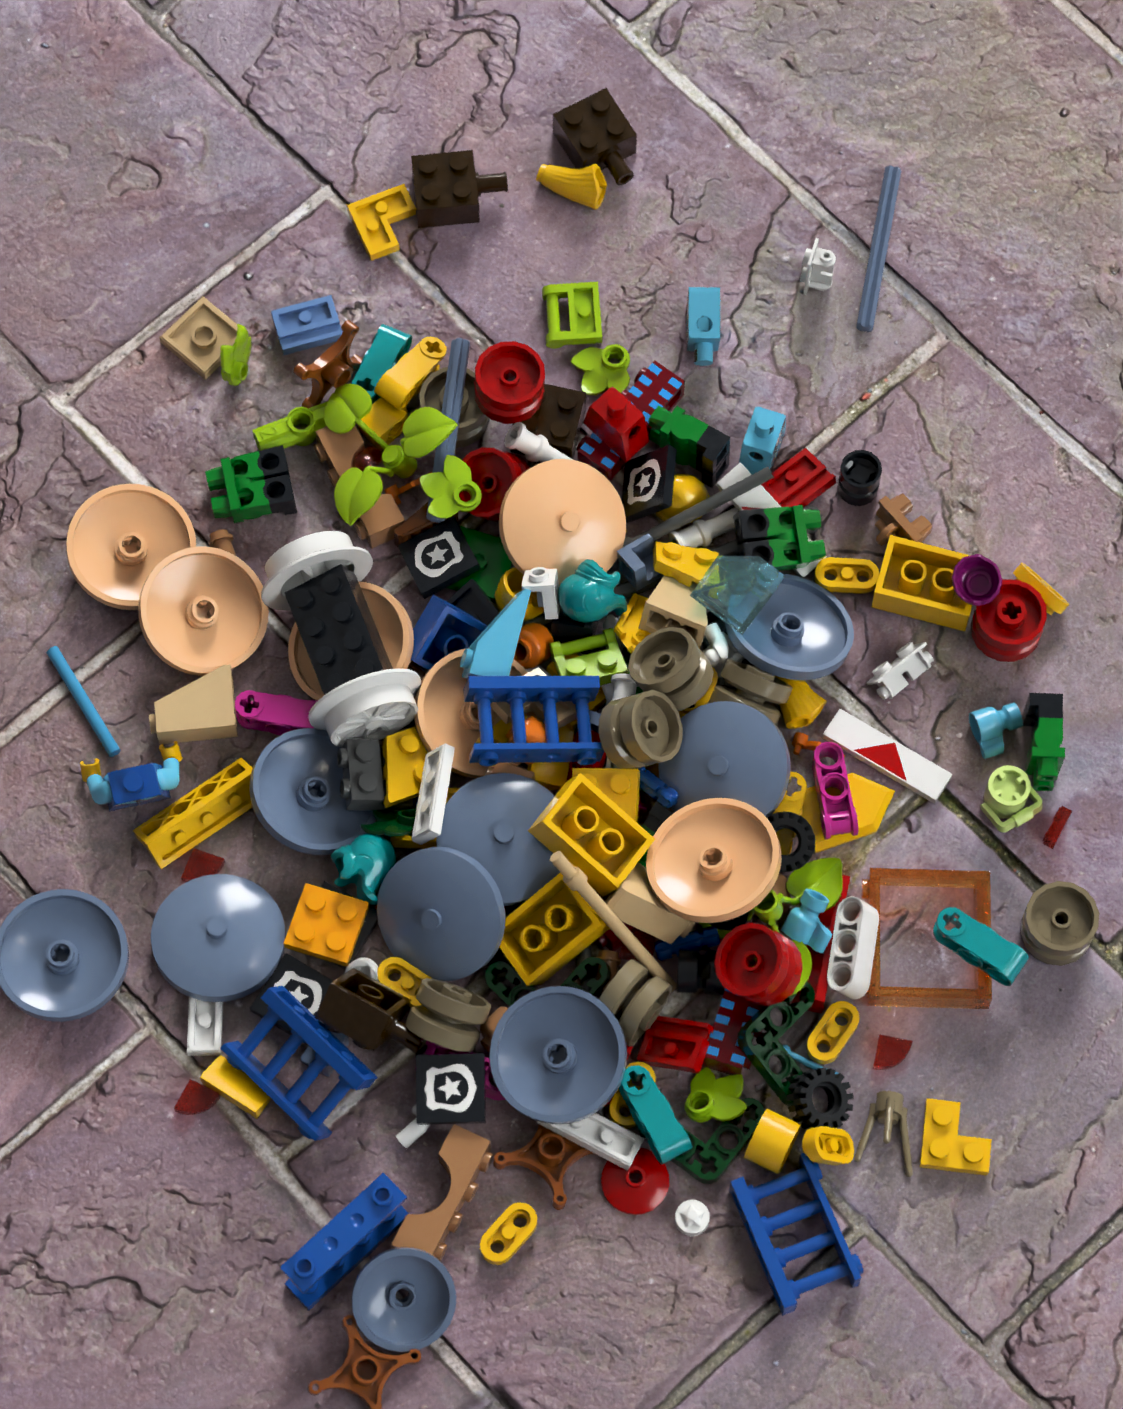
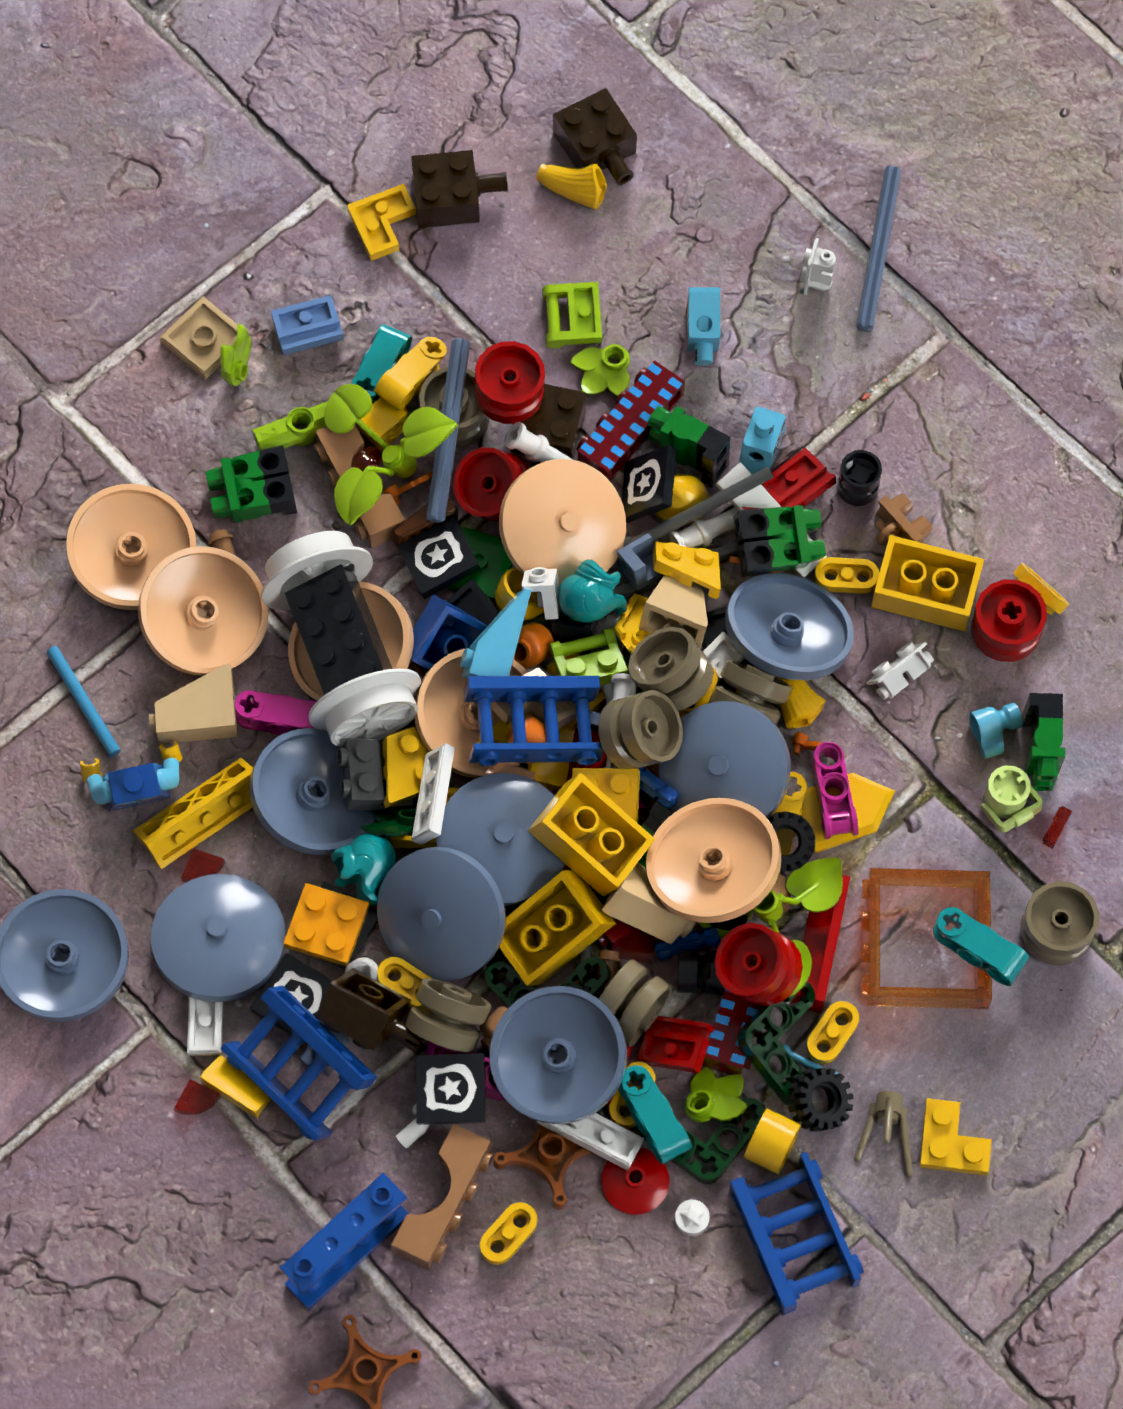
(331, 367): dark orange piece -> none
(409, 1321): sand blue dish -> none
(446, 486): lime plate -> none
(577, 881): tan bar -> none
(613, 419): red torso -> none
(719, 645): white arm -> none
(737, 589): clear light blue slope -> none
(804, 924): medium azure piece -> none
(828, 1145): yellow plate -> none
(859, 961): white beam -> none
(887, 756): white tile -> none
(890, 1052): clear red tile -> none
(976, 580): magenta hair -> none

